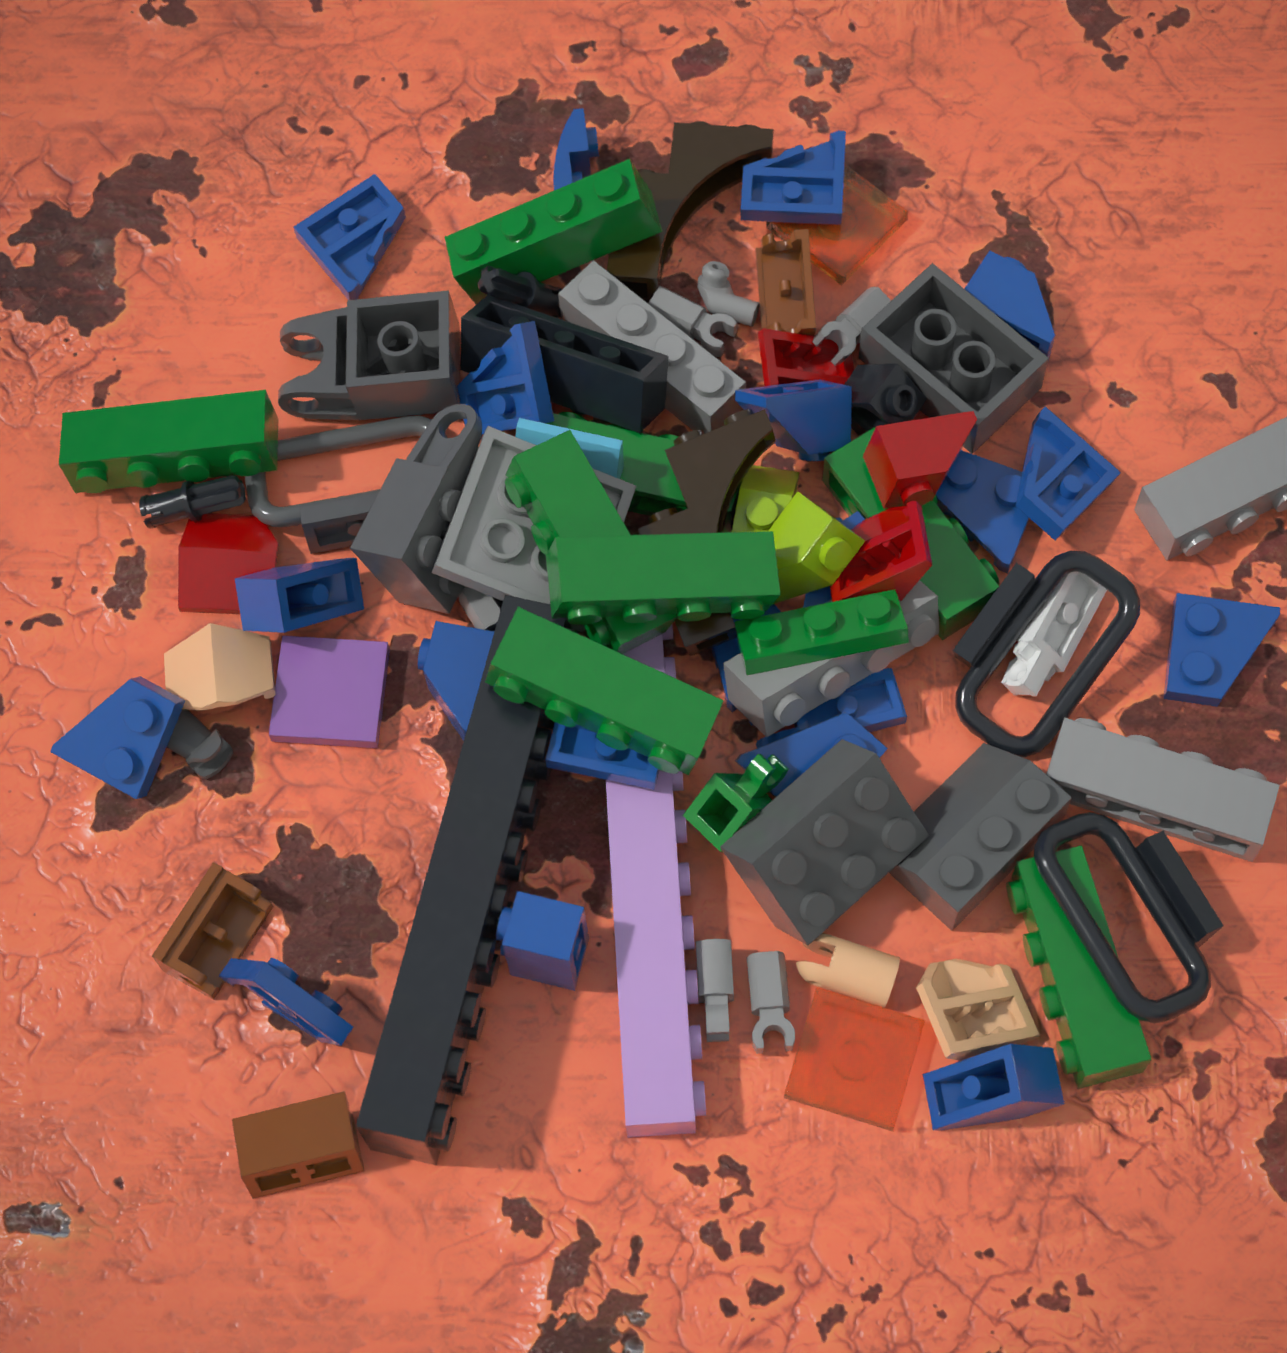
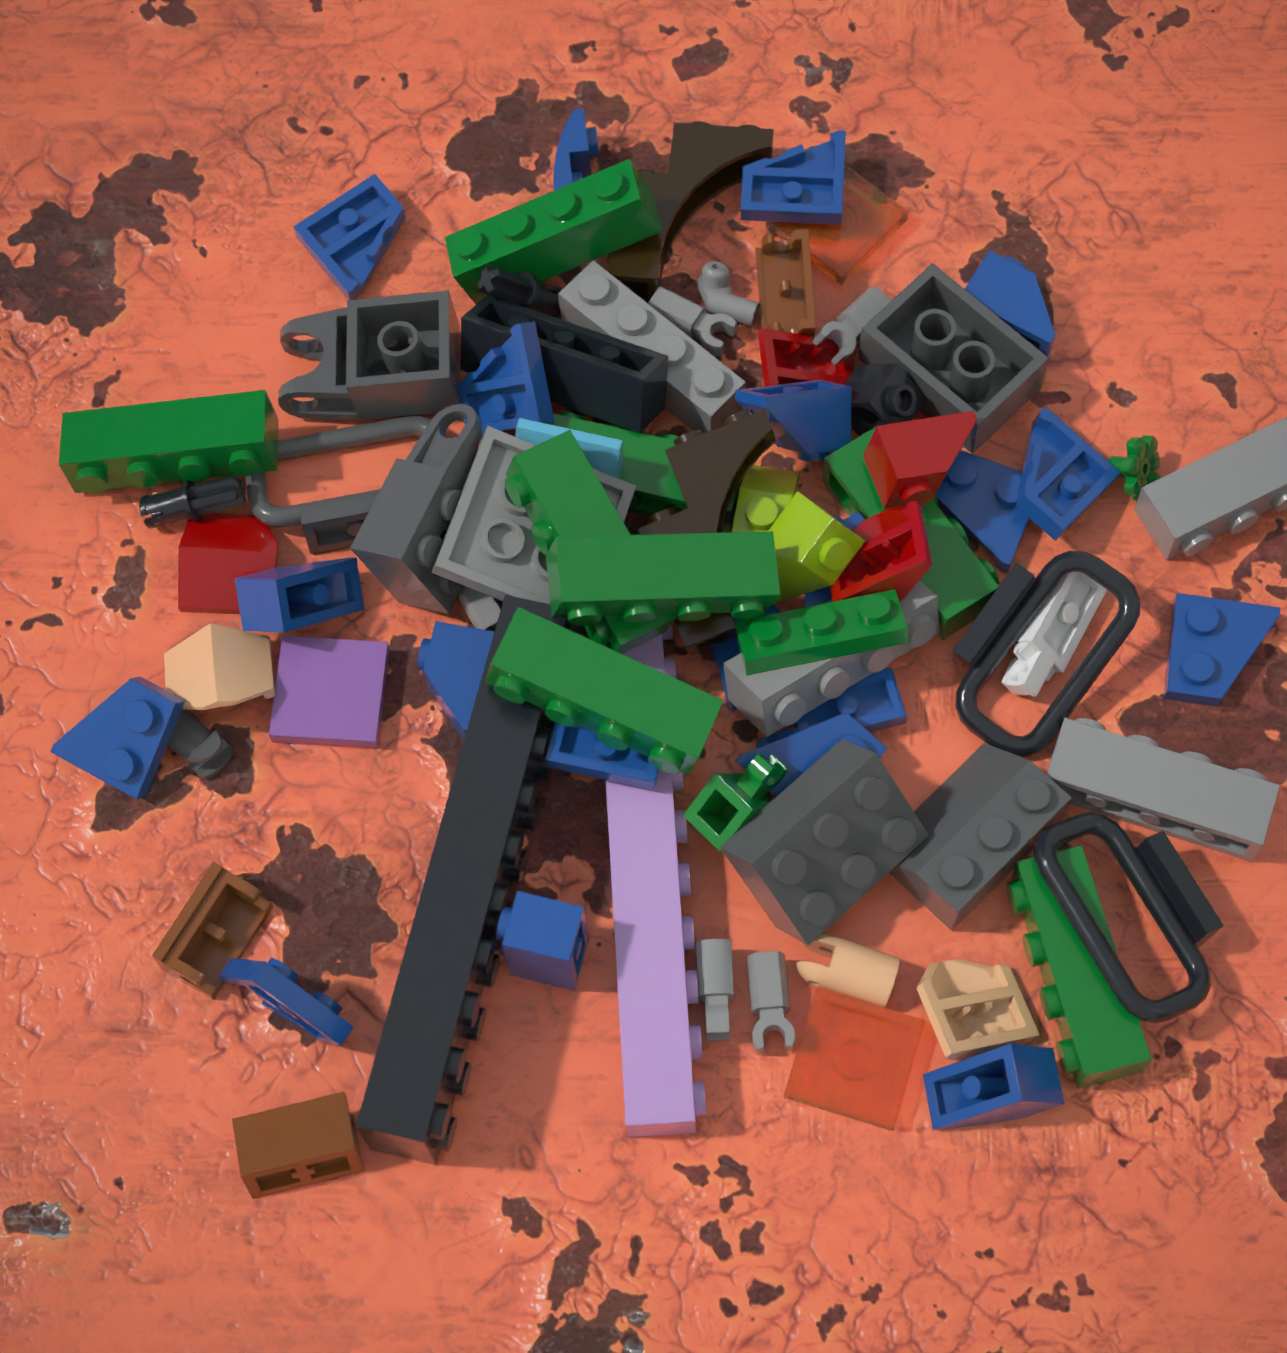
(1138, 465): none -> green plant

